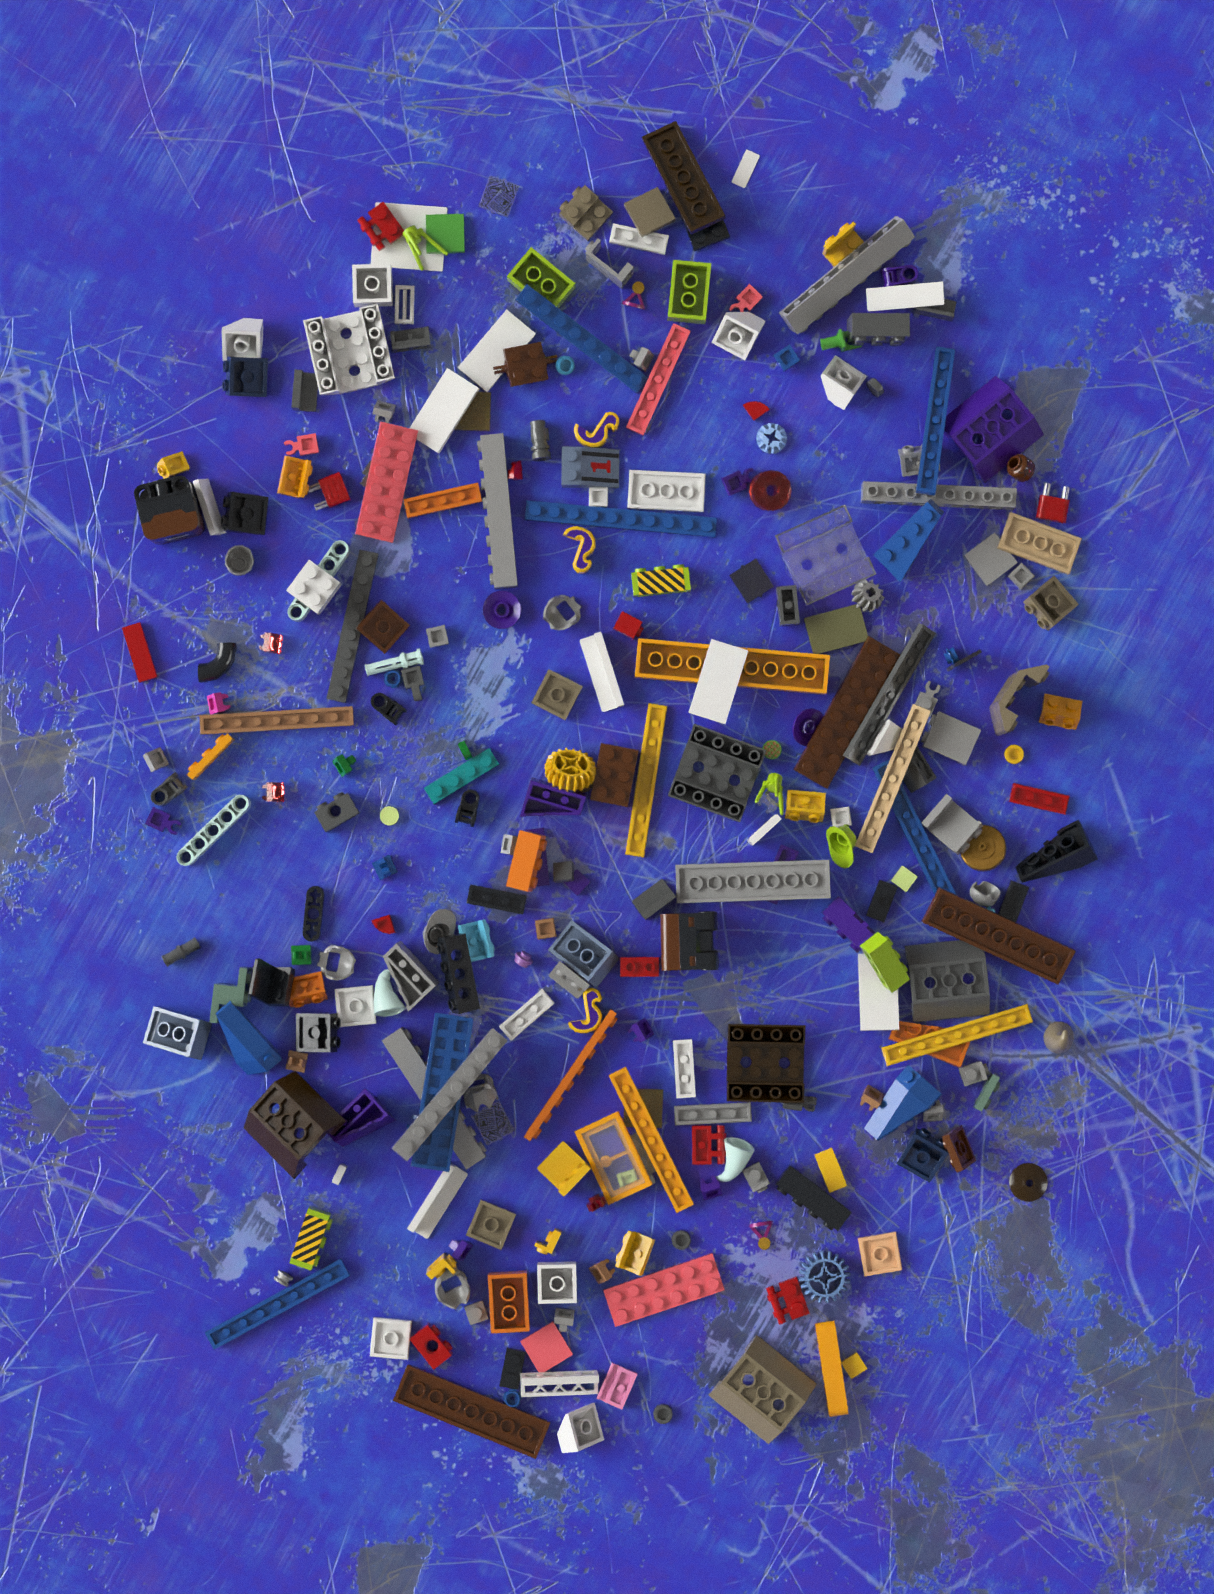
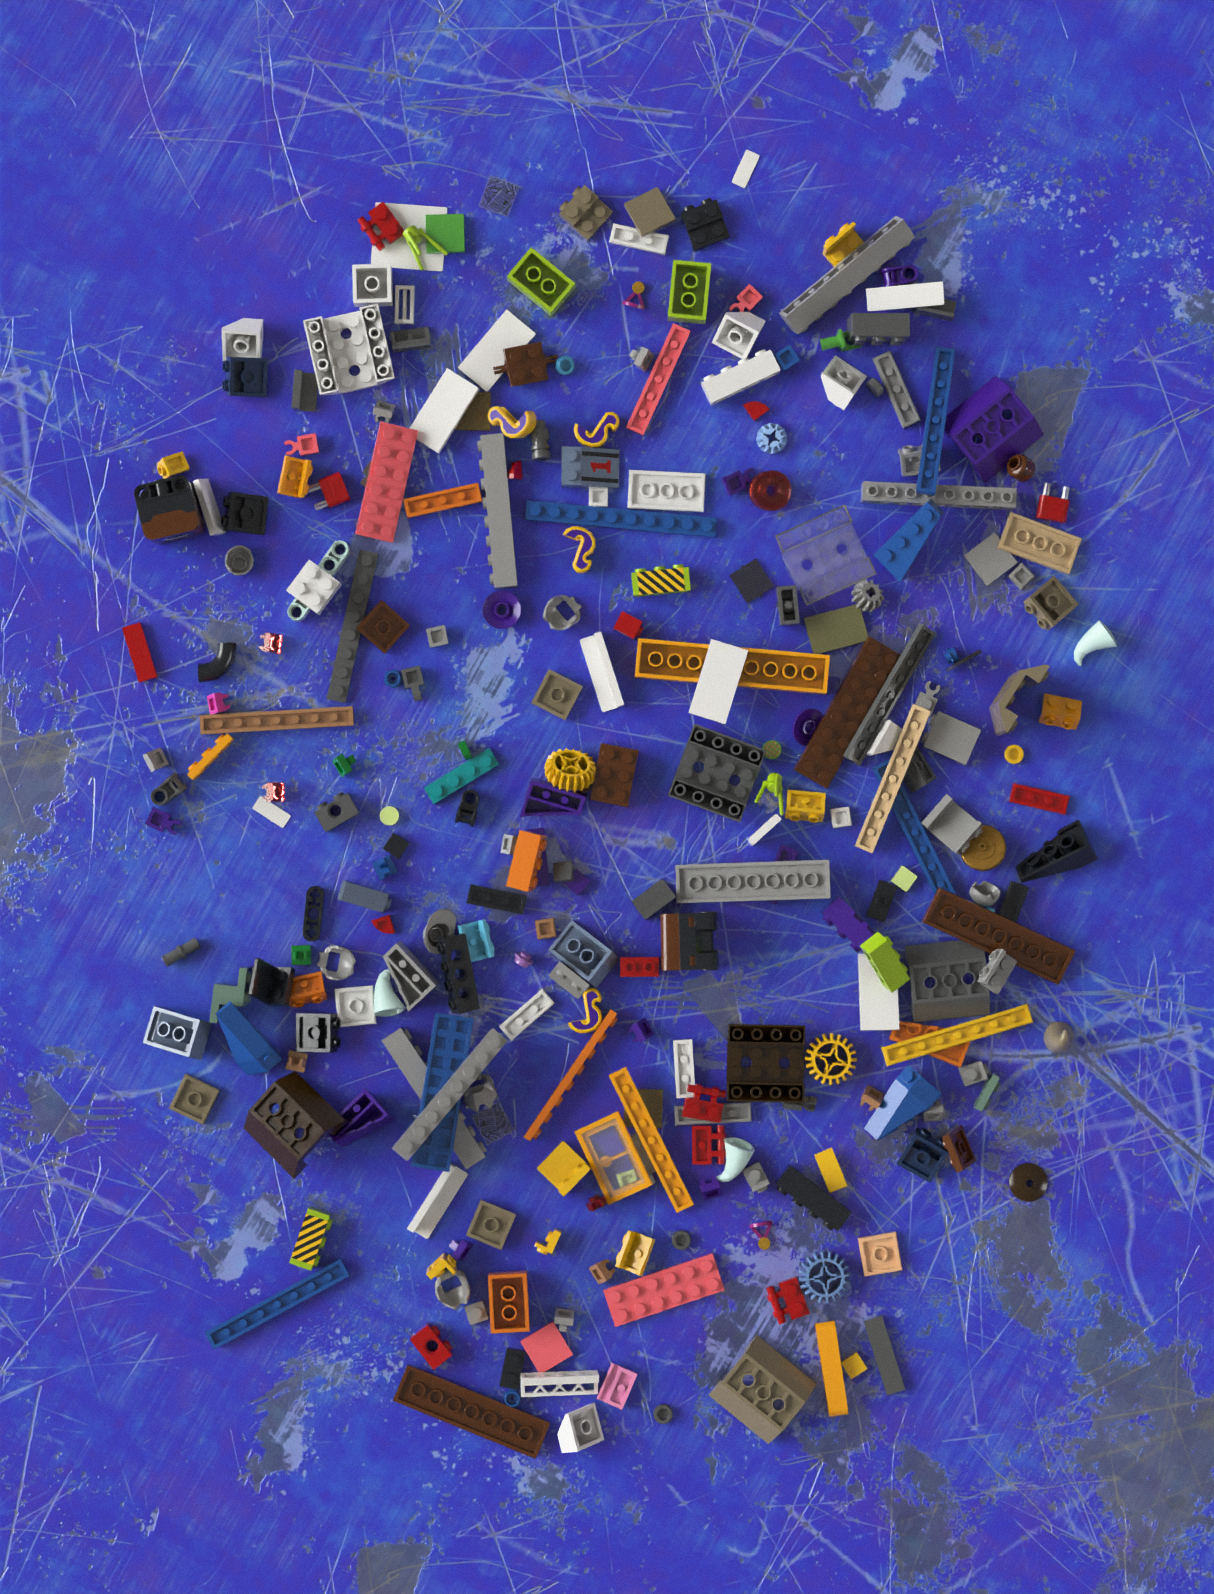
(194, 1099): none -> dark tan tile
(222, 826): light aqua beam -> none
(271, 812): none -> white sticker
(283, 1278): light grey bush -> none
(339, 1174): white tile -> none
(364, 896): none -> sand blue slope
(389, 708): black piece -> none
(390, 1338): white tile -> none
(396, 845): none -> black tile
(405, 662): light aqua pin -> none
(509, 425): none -> yellow animal
(557, 1282): white brick -> none
(581, 338): blue plate -> none
(618, 279): light grey panel -> none
(646, 780): yellow tile -> none
(683, 177): dark brown plate -> none
(703, 1109): none -> red plate
(740, 377): none -> white brick
(841, 845): lime piece -> none
(846, 1064): none -> yellow gear
(884, 1355): none -> dark grey tile
(896, 389): none -> light grey tile
(997, 970): none -> light grey bracket
(1094, 639): none -> light aqua hat

